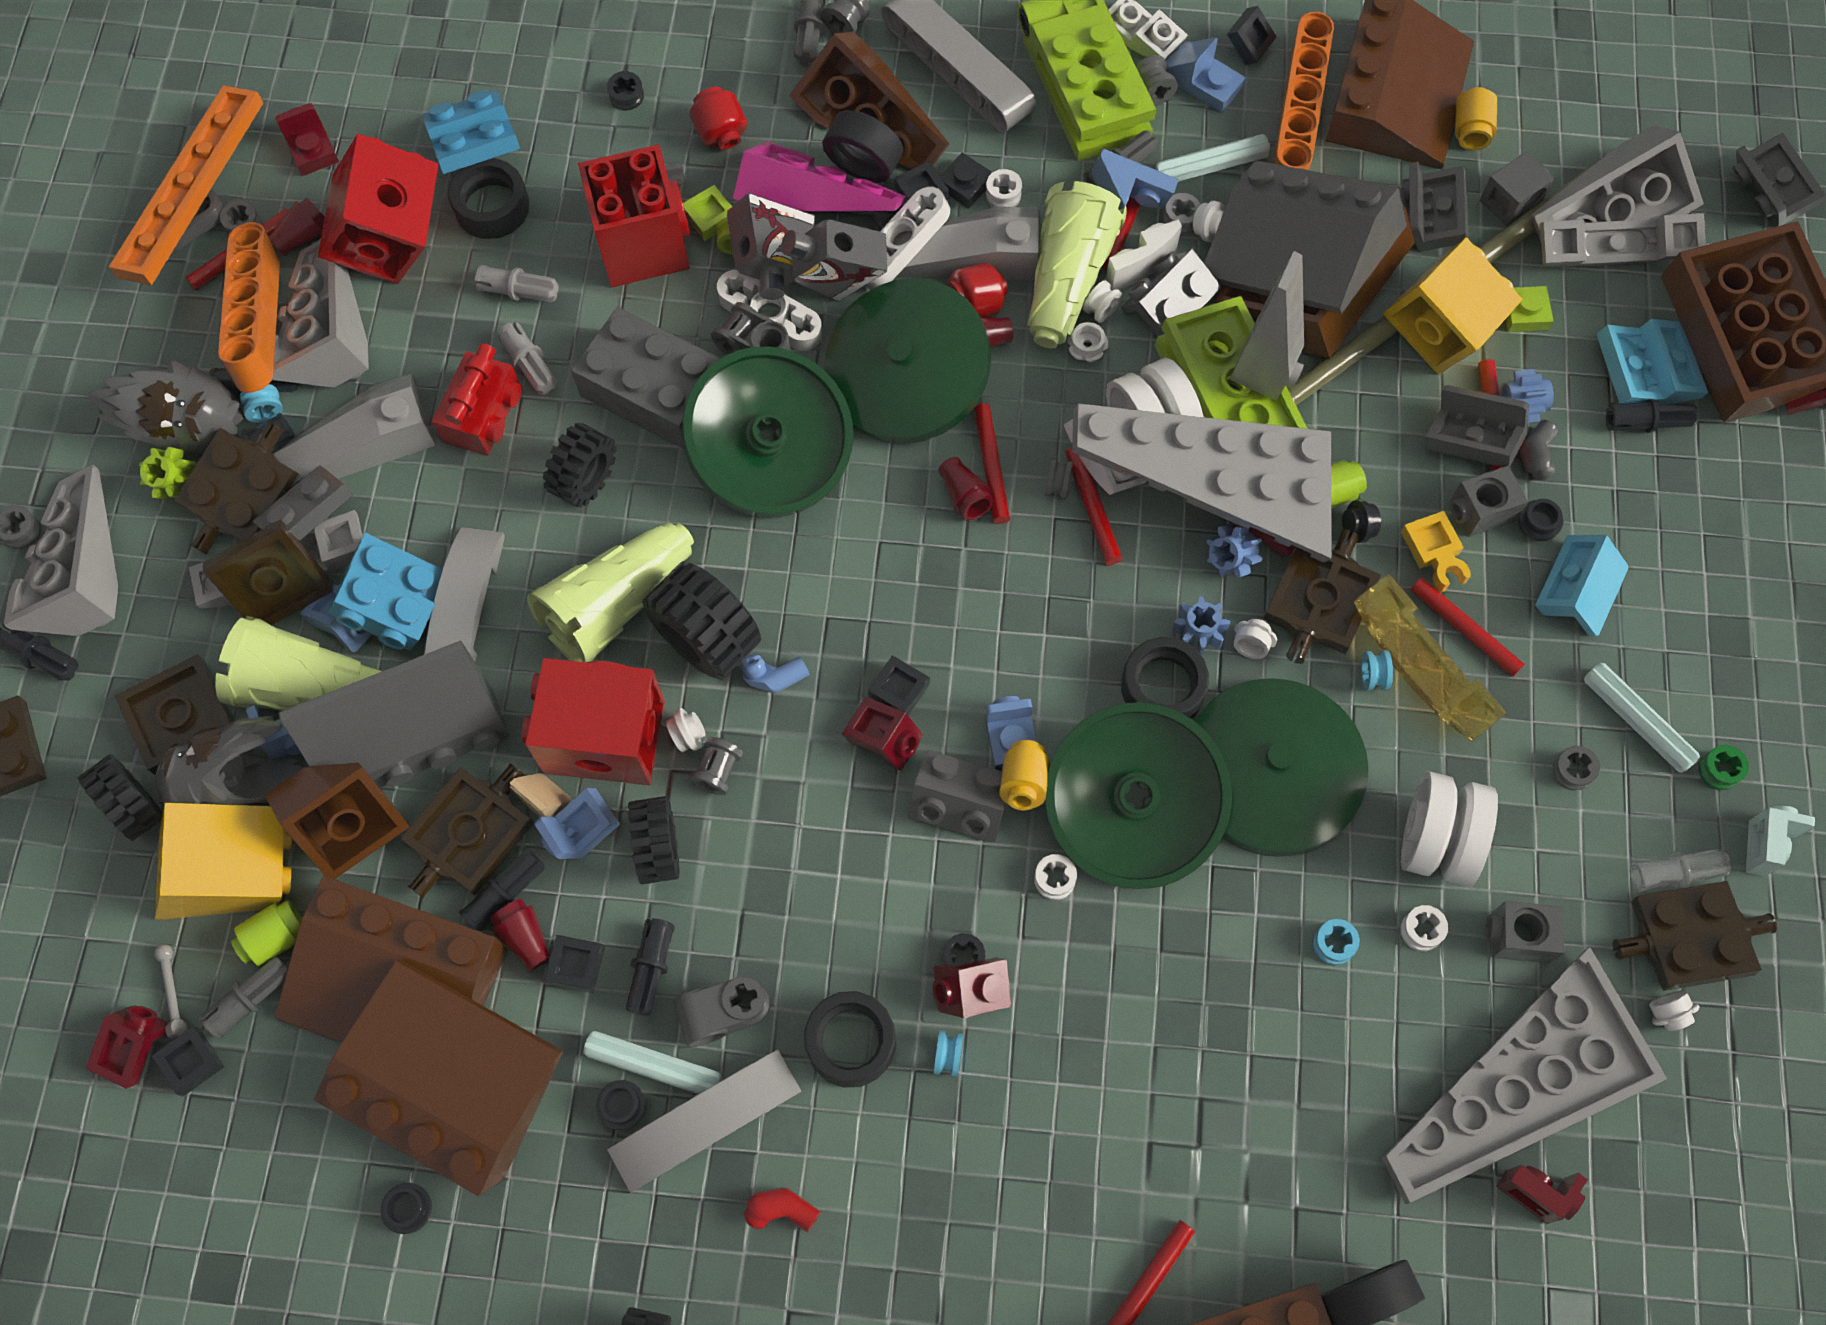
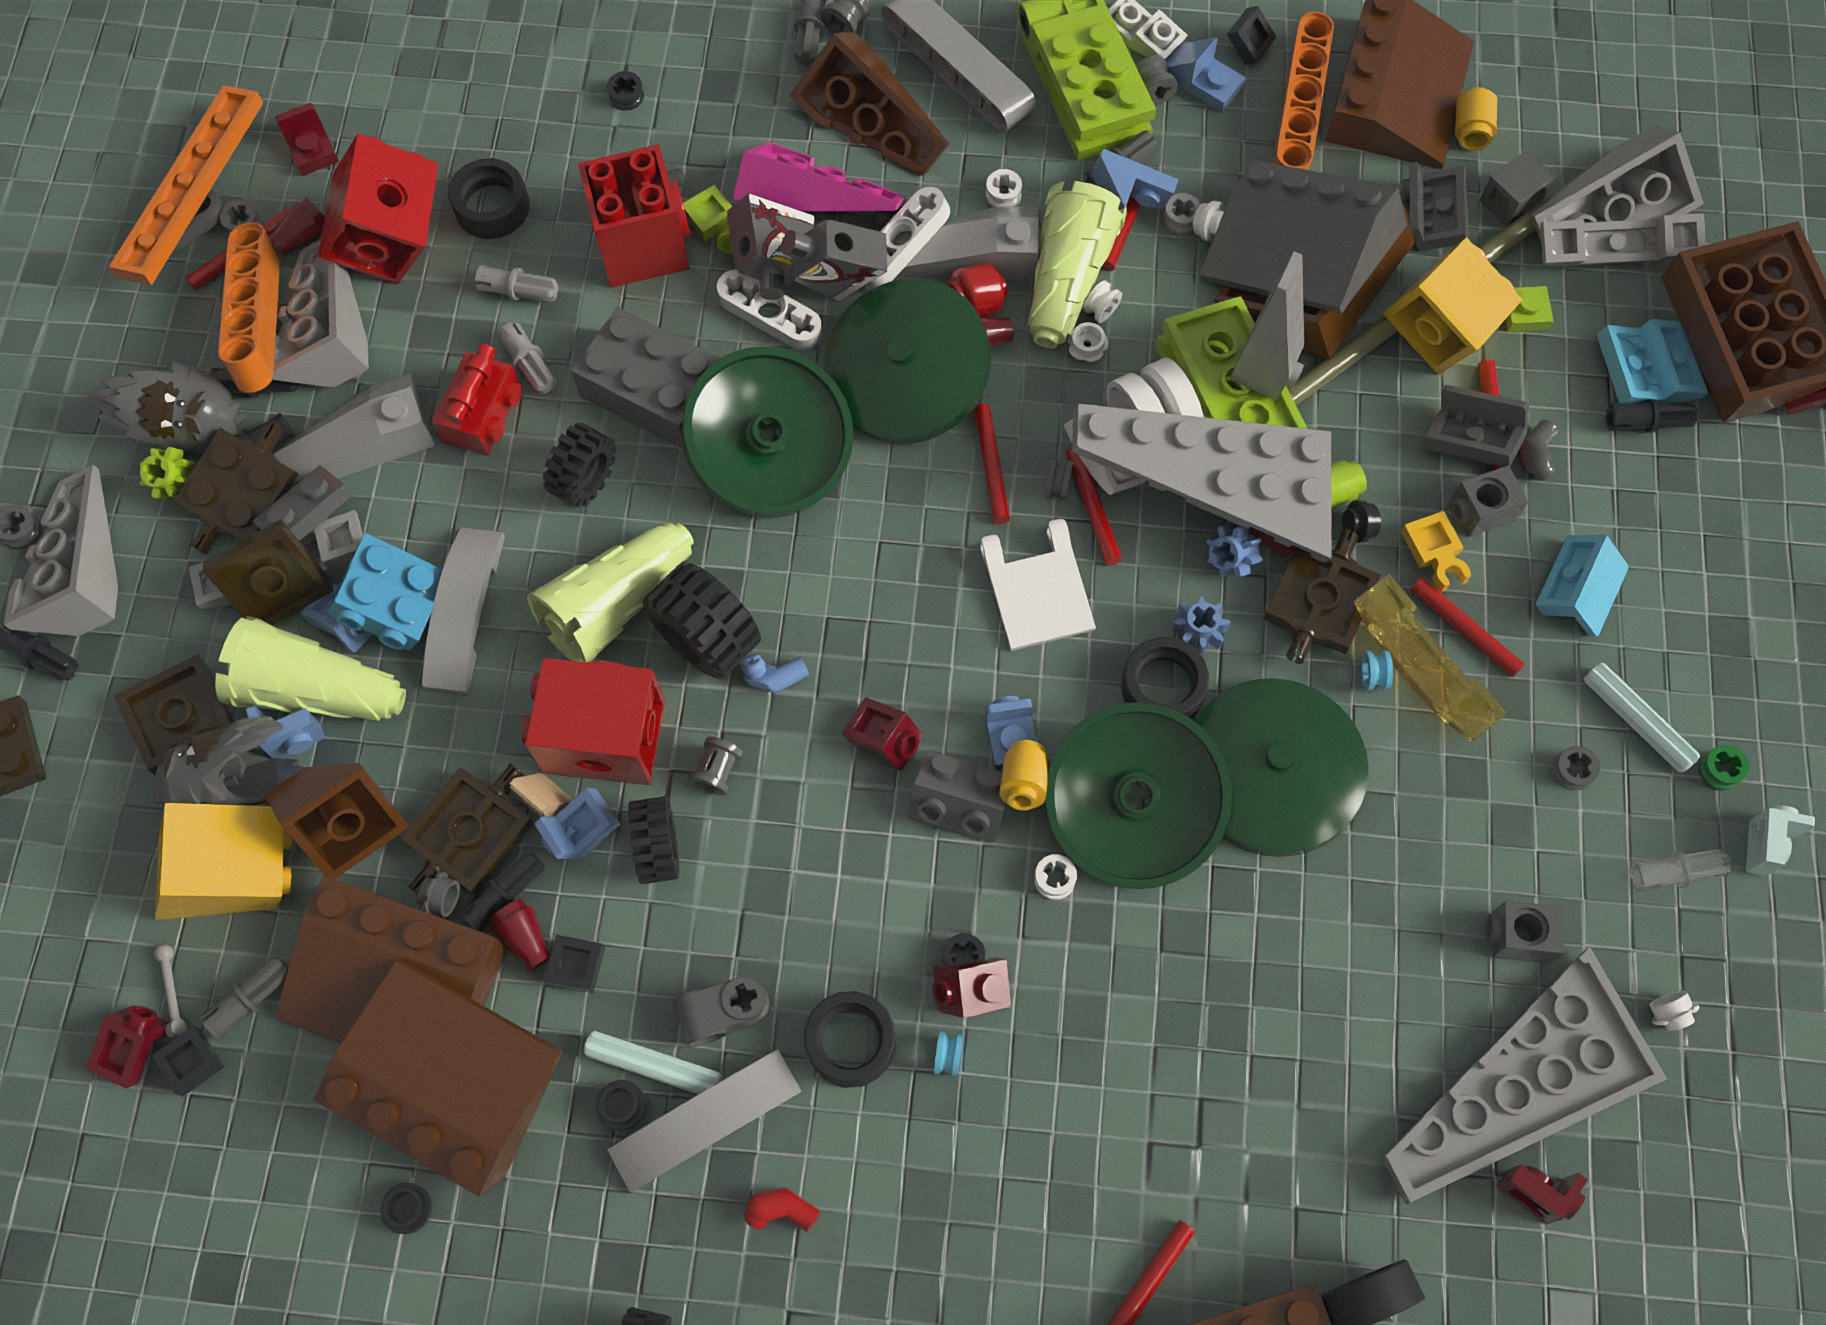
(120, 797): black tyre -> none
(261, 404): medium azure bush -> none
(267, 933): lime brick -> none
(402, 718): dark grey slope -> none
(439, 894): none -> dark grey plate
(470, 130): dark azure plate -> none
(649, 965): black axle -> none
(686, 730): white plate -> none
(718, 118): red head -> none
(749, 329): dark grey piece -> none
(862, 146): black tyre -> none
(899, 685): black plate -> none
(919, 178): black plate -> none
(965, 180): black plate -> none
(966, 490): dark red cone -> none
(1041, 594): none -> white flag
(1134, 265): white slope -> none
(1176, 288): bracket -> none
(1216, 158): light aqua axle -> none
(1254, 638): white plate -> none
(1347, 930): medium azure bush -> none
(1437, 934): white bush -> none
(1449, 829): white wheel -> none
(1531, 389): medium blue gear -> none
(1541, 520): black plate -> none
(1695, 936): dark brown plate -> none
(1778, 179): dark grey bracket -> none

